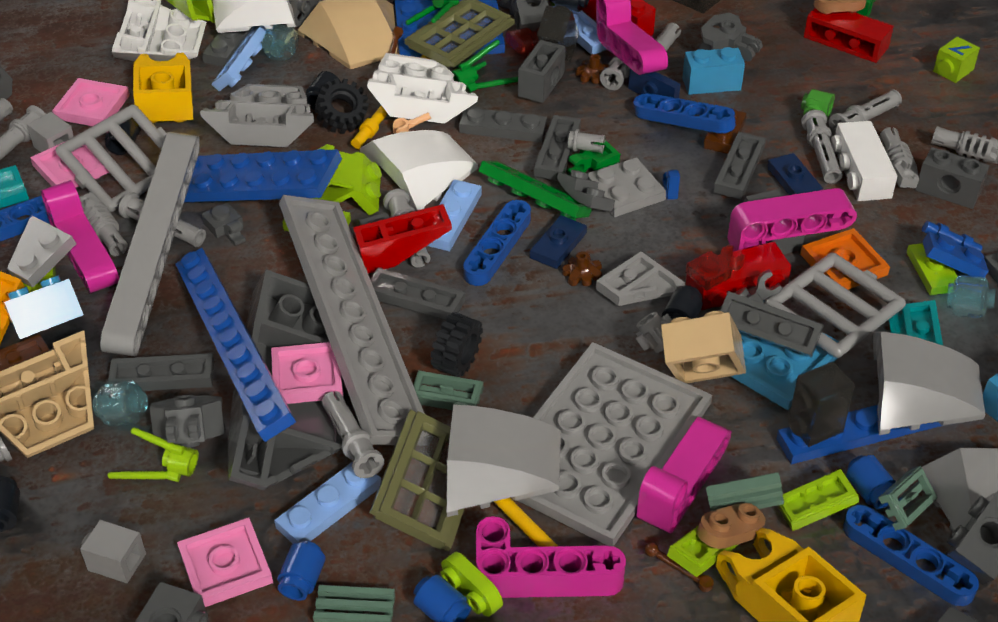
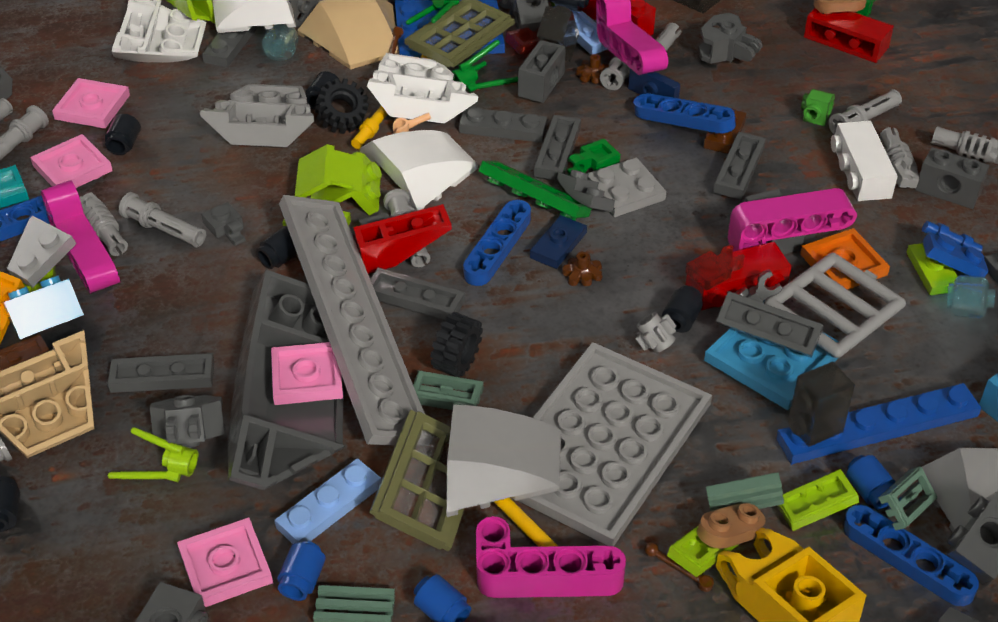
(49, 131): light grey brick -> none
(88, 138): light grey bar -> none
(113, 551): light grey brick -> none
(120, 403): clear light blue head -> none
(150, 246): light grey beam -> none
(163, 88): yellow brick -> none
(235, 346): blue plate -> none
(240, 59): light blue plate -> none
(262, 175): blue plate -> none
(276, 249): none -> black brick
(355, 441): light grey pin -> none
(459, 204): light blue plate -> none
(472, 583): lime plate -> none
(584, 141): light grey pin -> none
(638, 281): light grey wing -> none
(671, 183): blue tile -> none
(671, 490): dark pink beam -> none
(703, 347): tan brick -> none
(713, 70): dark azure brick -> none
(793, 175): dark blue plate -> none
(829, 168): light grey pin -> none
(919, 321): teal plate -> none
(924, 383): light grey wedge -> none
(956, 59): lime brick -> none

